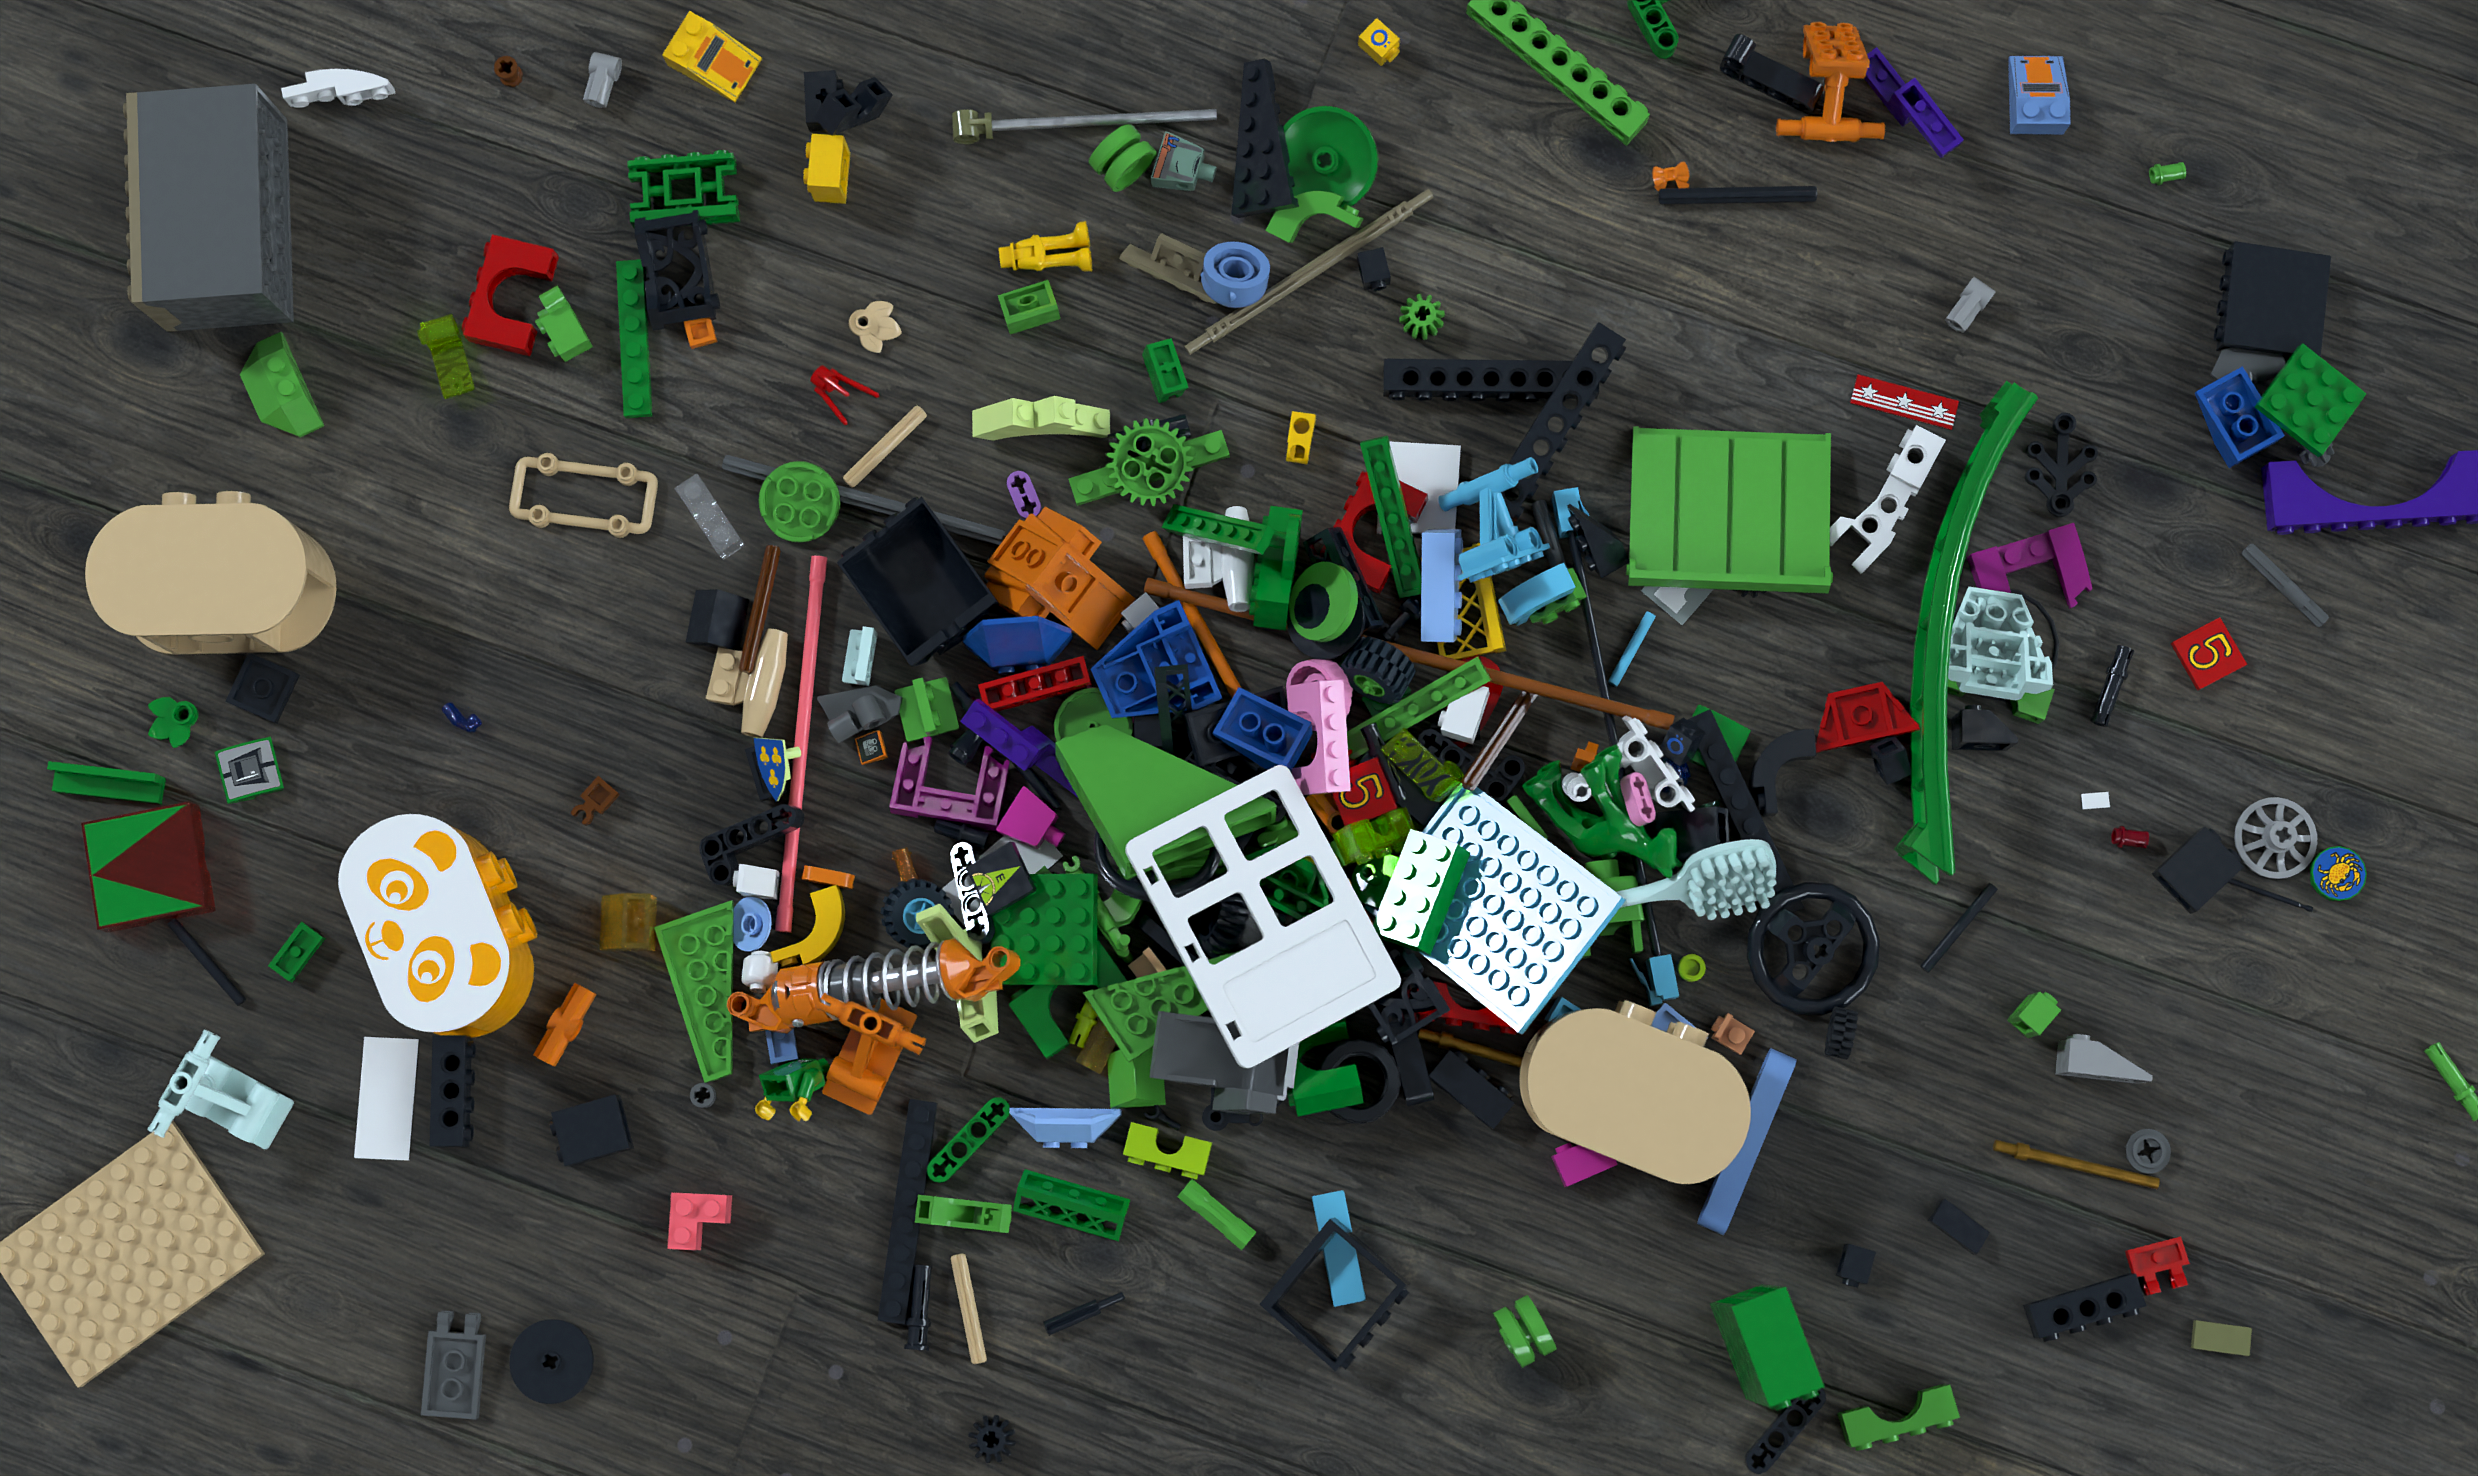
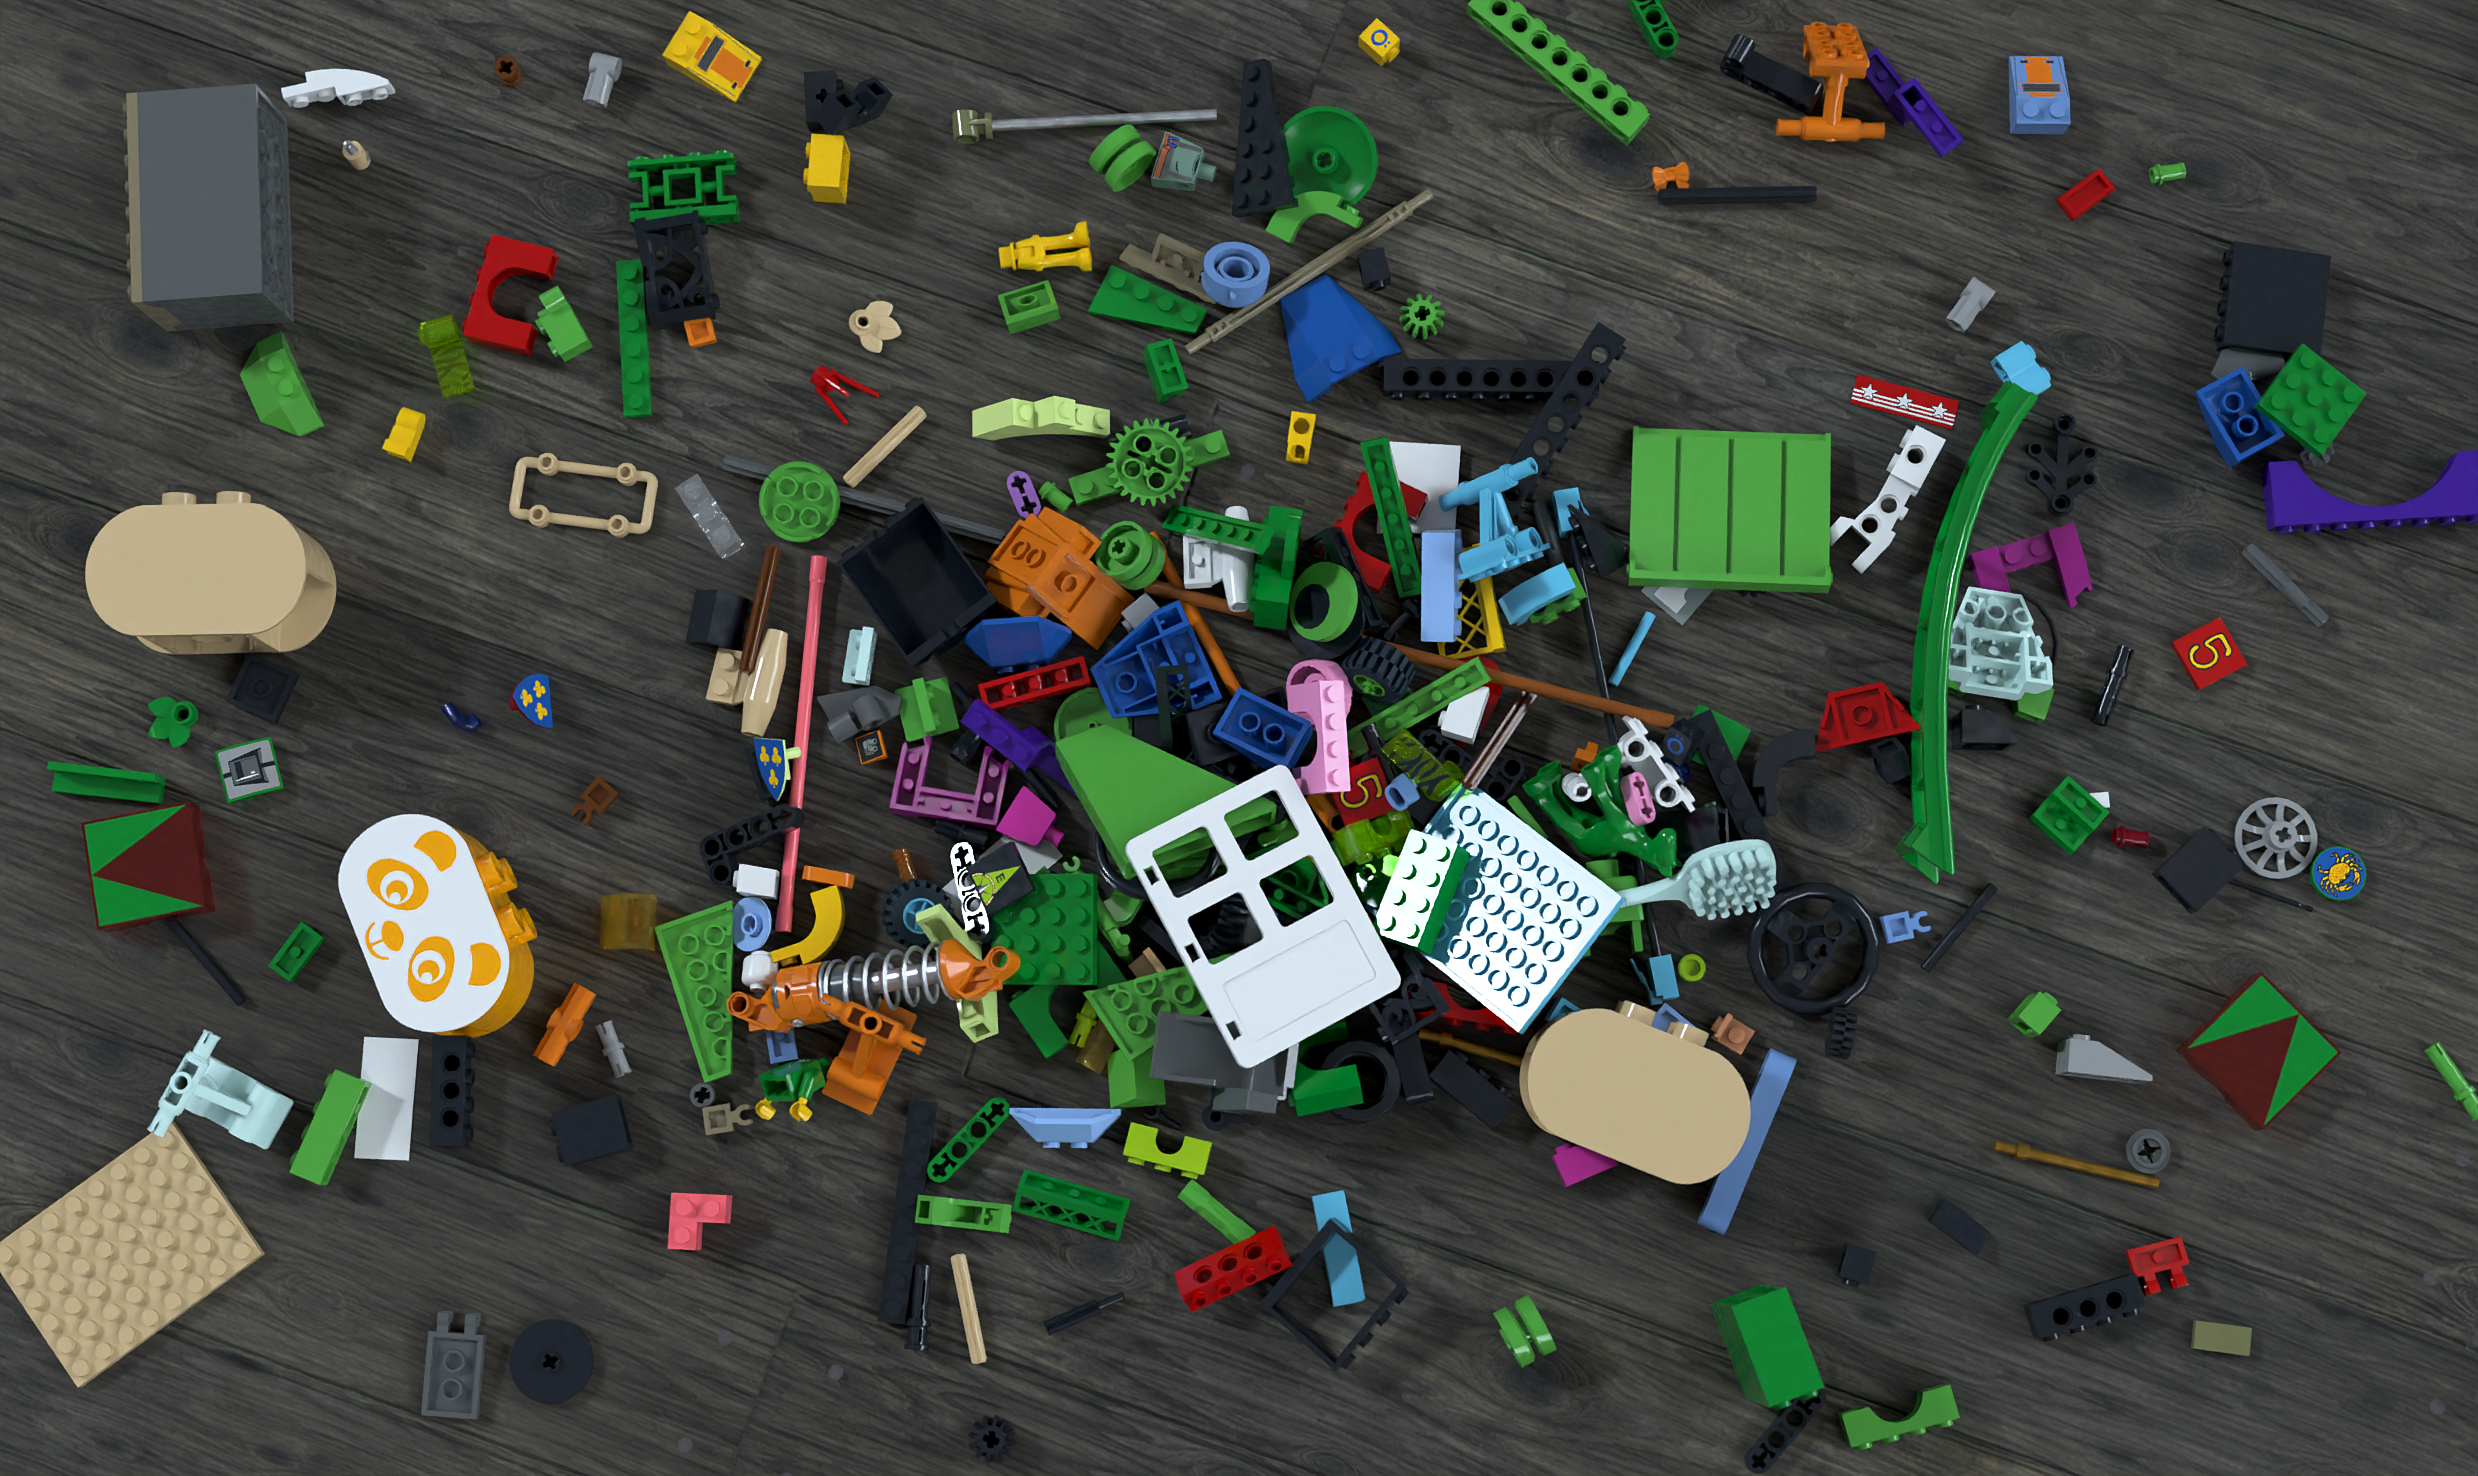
(330, 1127): none -> bright green brick
(356, 155): none -> tan piece
(405, 434): none -> yellow leg
(533, 700): none -> blue shield
(613, 1049): none -> light grey pin
(721, 1118): none -> dark tan plate
(1055, 496): none -> bright green pin
(1130, 555): none -> bright green wheel
(1142, 302): none -> green wing
(1233, 1269): none -> red brick
(1331, 336): none -> blue wedge
(1401, 792): none -> medium blue piece
(1901, 926): none -> medium blue plate
(2019, 367): none -> medium azure brick
(2069, 815): none -> green slope
(2085, 195): none -> red tile
(2258, 1051): none -> tile

